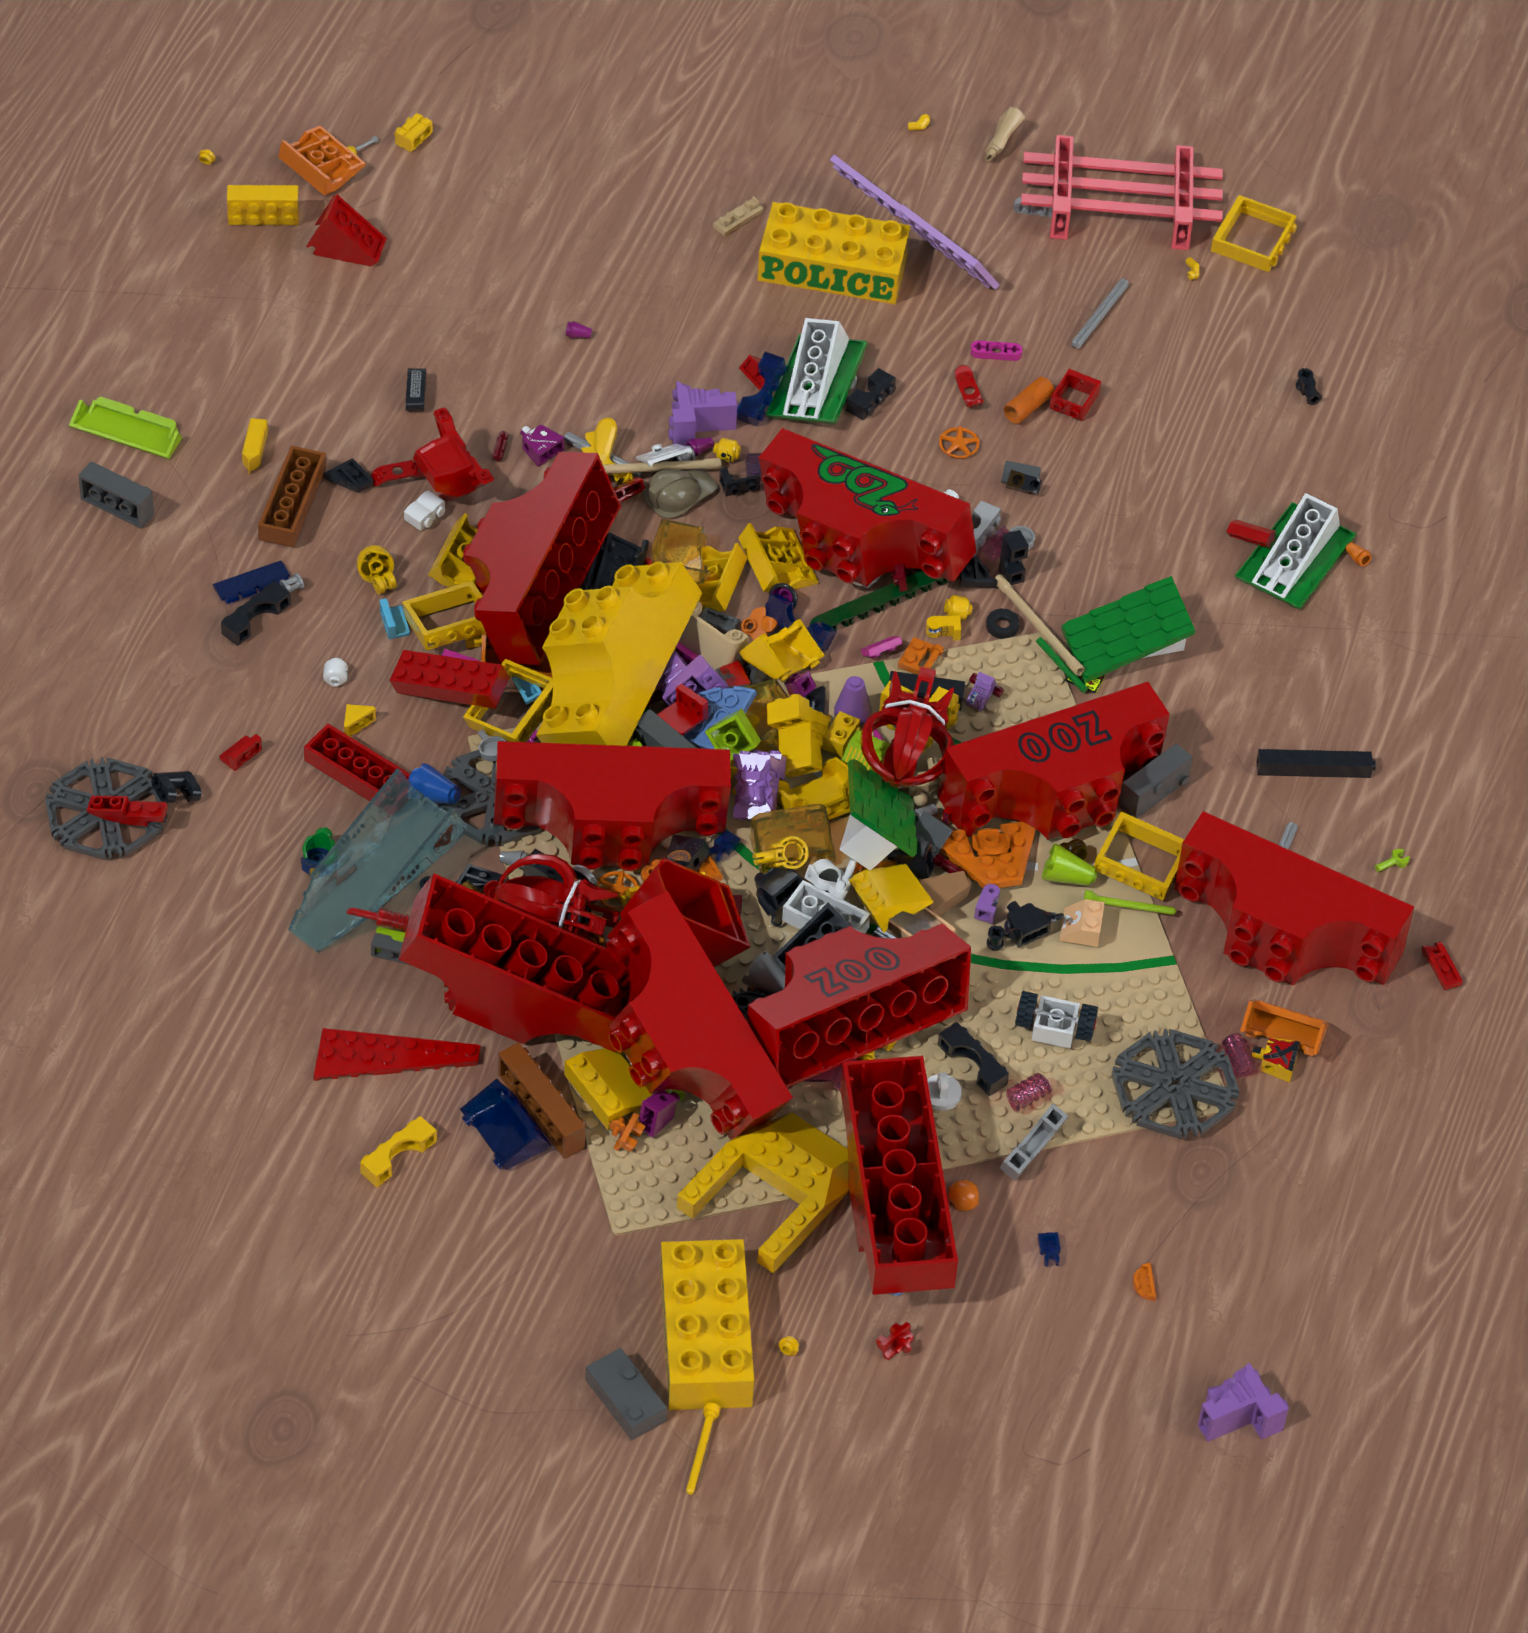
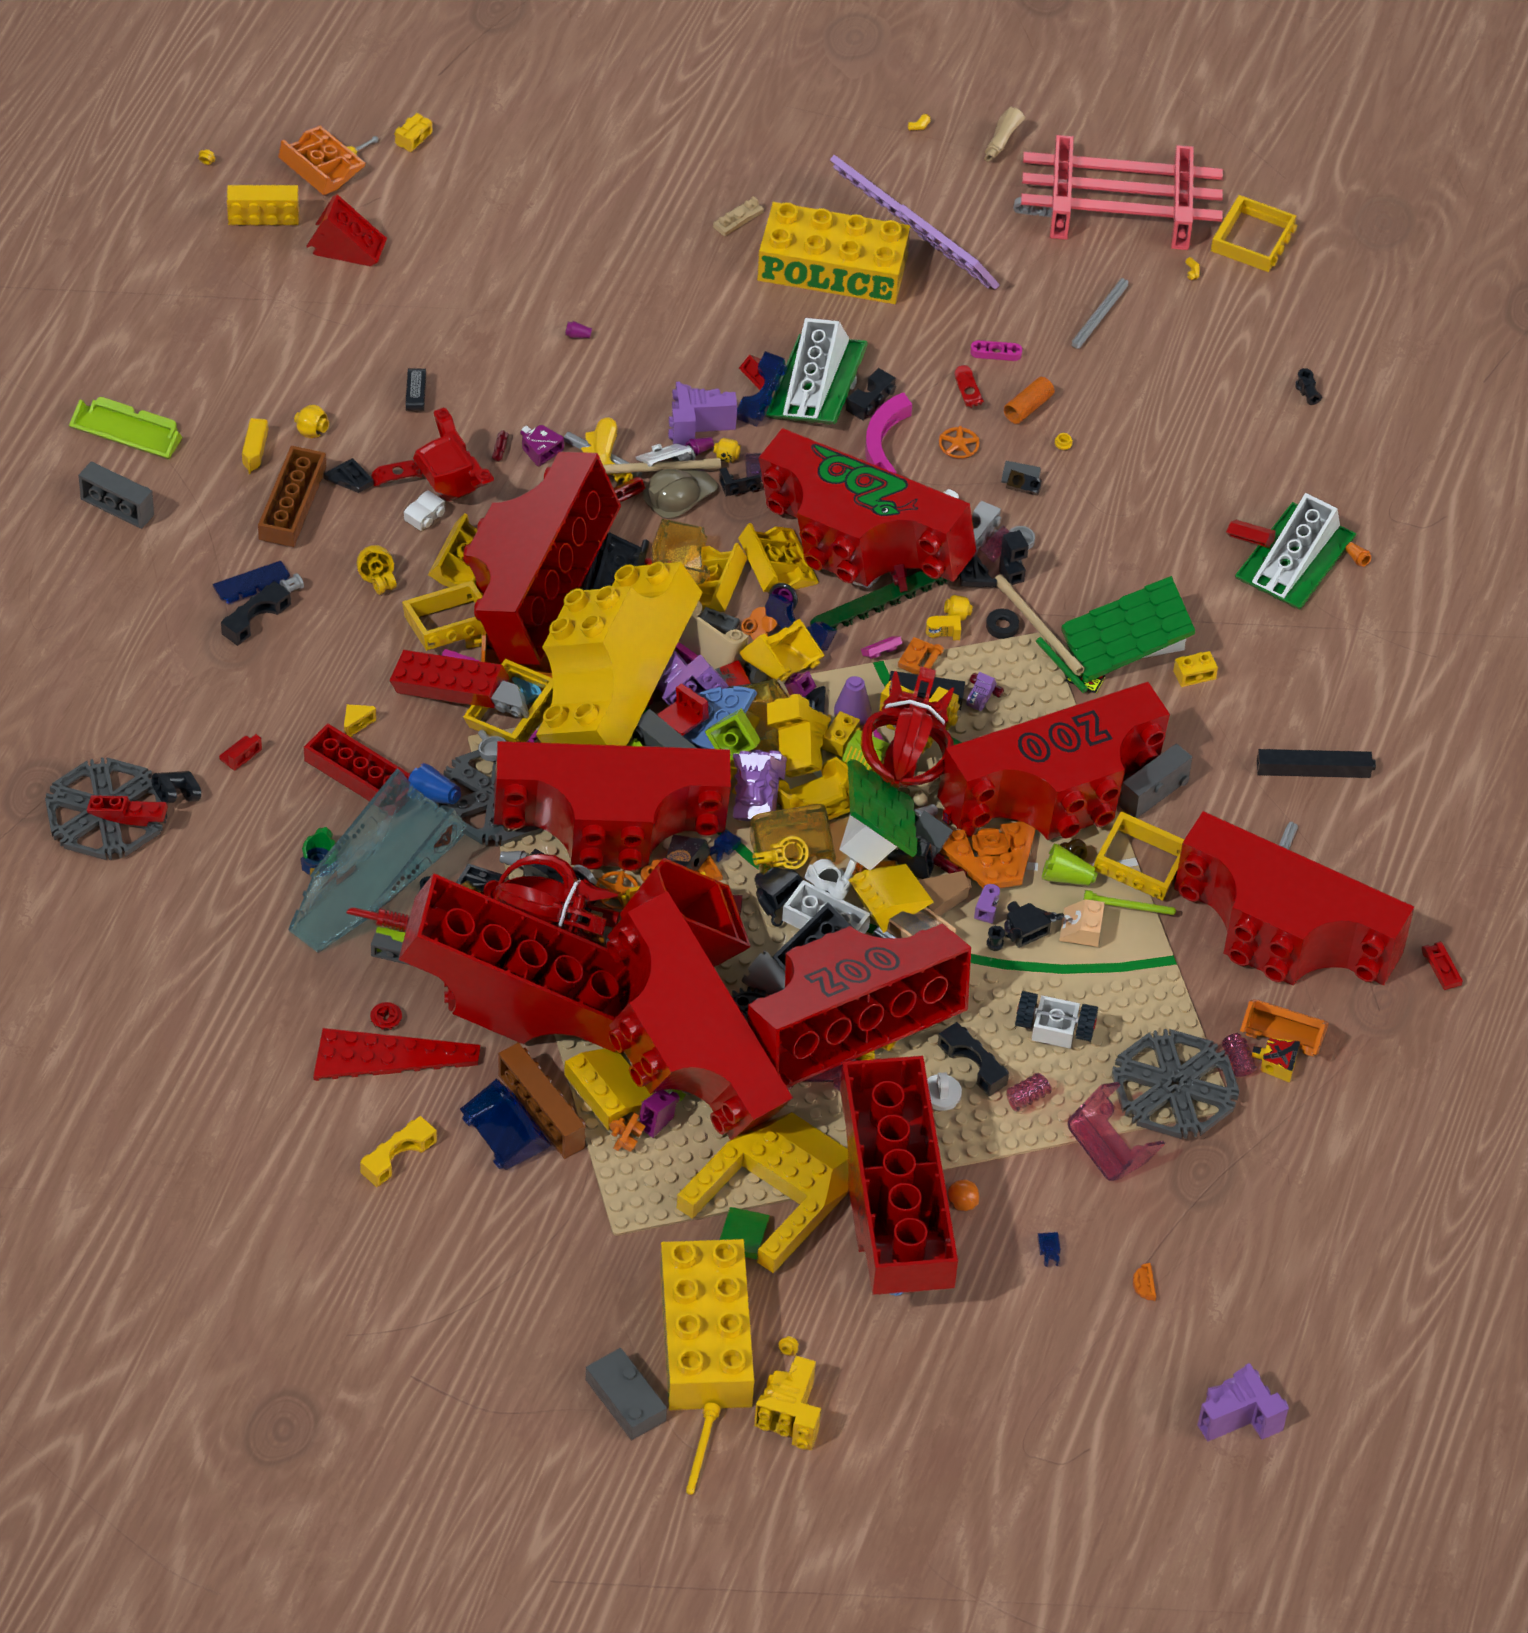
(311, 419): none -> yellow plant
(335, 672): white head -> none
(380, 1010): none -> red gear
(393, 620): medium azure panel -> none
(510, 699): none -> light grey slope
(747, 1226): none -> green tile
(785, 1407): none -> yellow brick
(884, 418): none -> dark pink arch
(897, 1341): red hips -> none
(1034, 1142): light grey arch -> none
(1063, 441): none -> yellow plate
(1074, 380): red window -> none
(1101, 1141): none -> clear pink windscreen
(1195, 668): none -> yellow brick
(1395, 860): lime bar -> none

